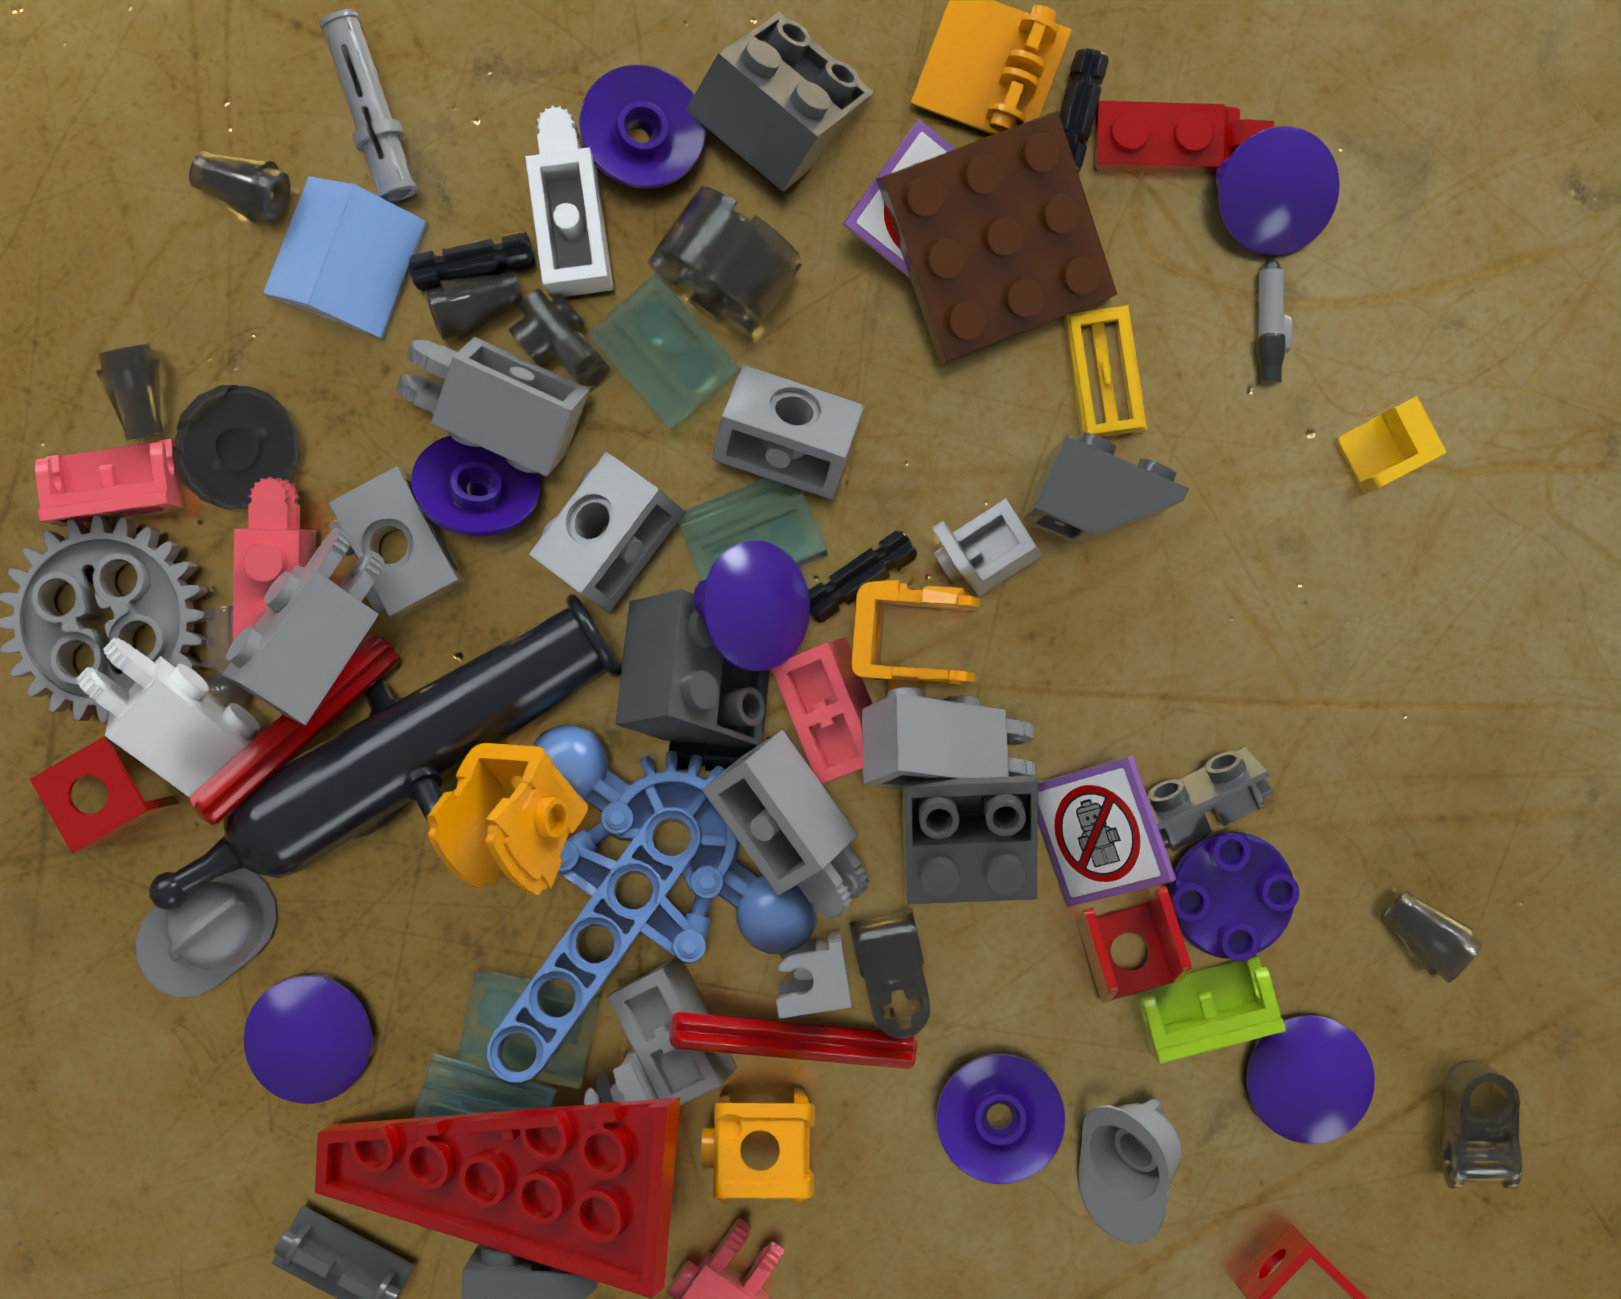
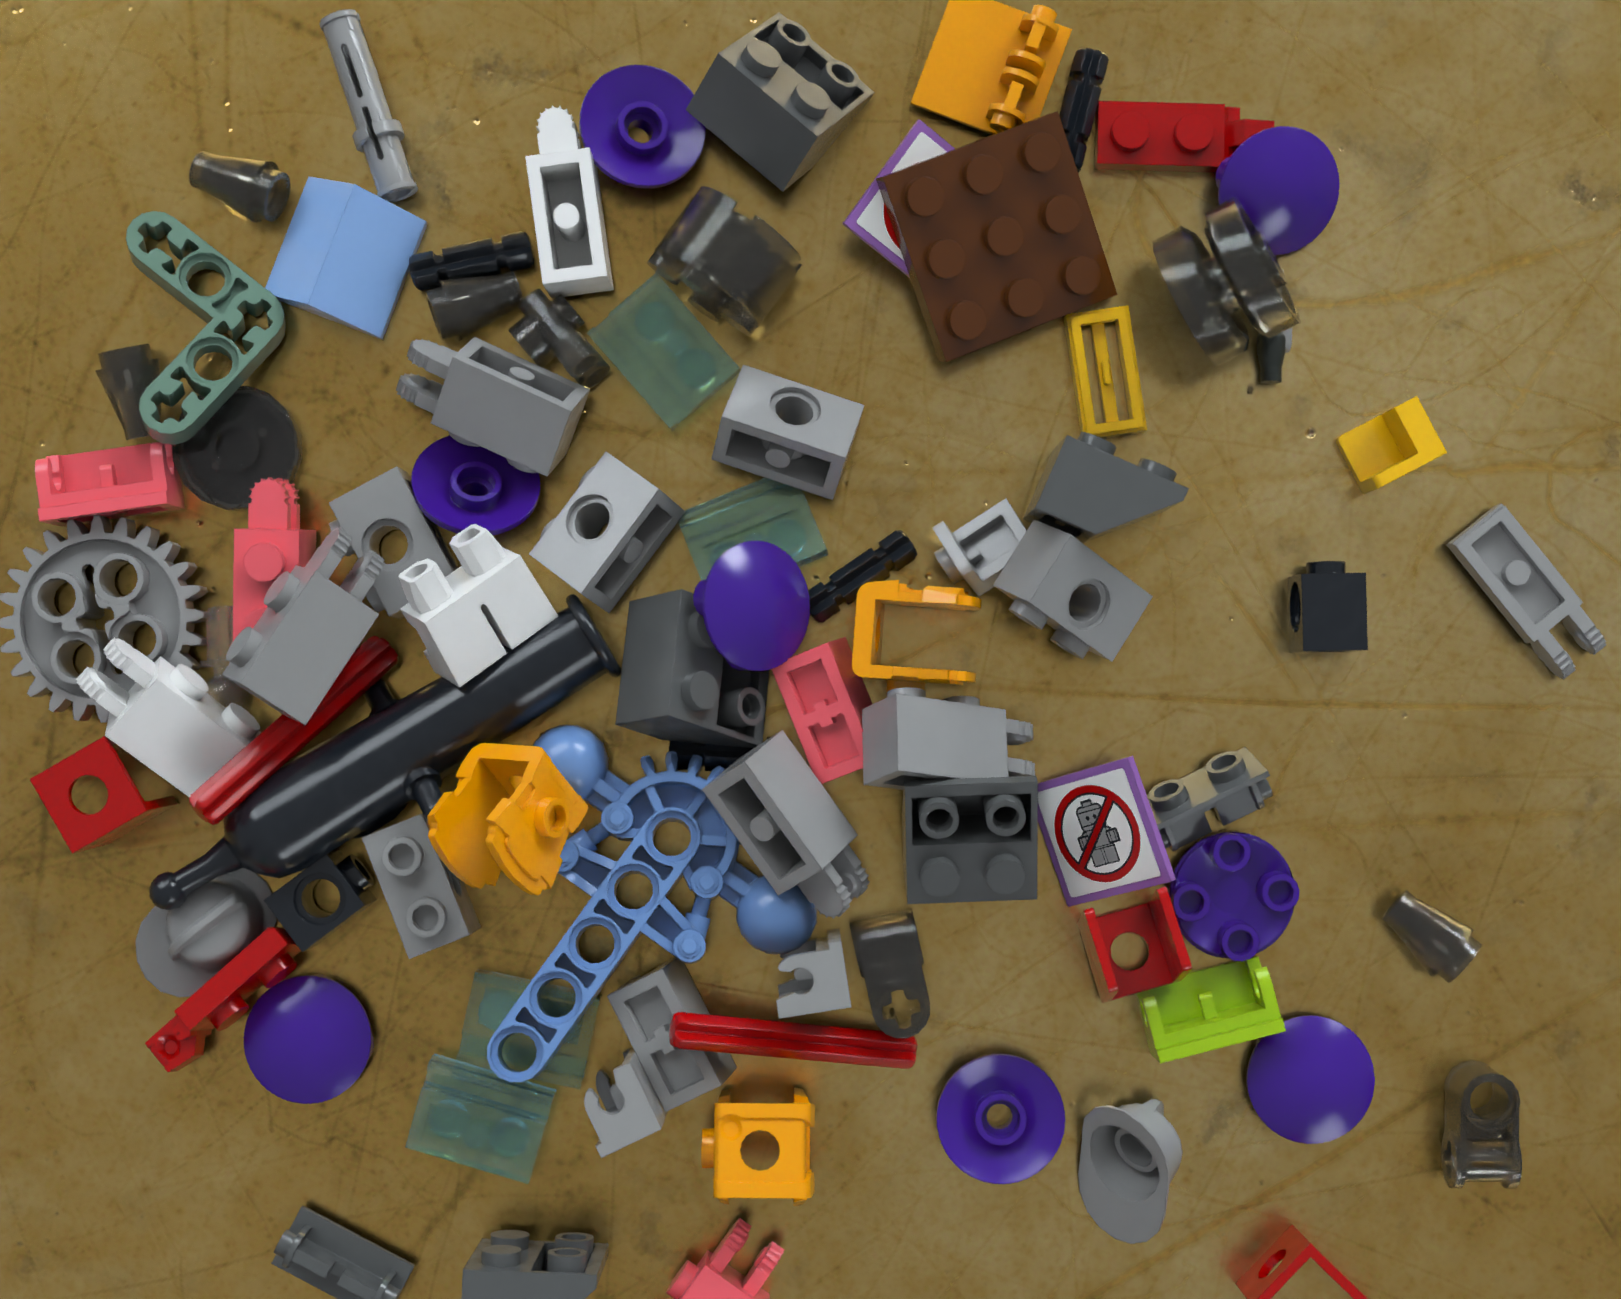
(221, 313): none -> sand green beam
(223, 998): none -> red hinge
(297, 910): none -> black brick
(421, 892): none -> light grey brick
(475, 607): none -> white hips
(544, 1184): red wing -> none
(1072, 591): none -> light grey brick
(1236, 277): none -> clear smoke wheel
(1327, 609): none -> black brick
(1525, 587): none -> light grey hinge

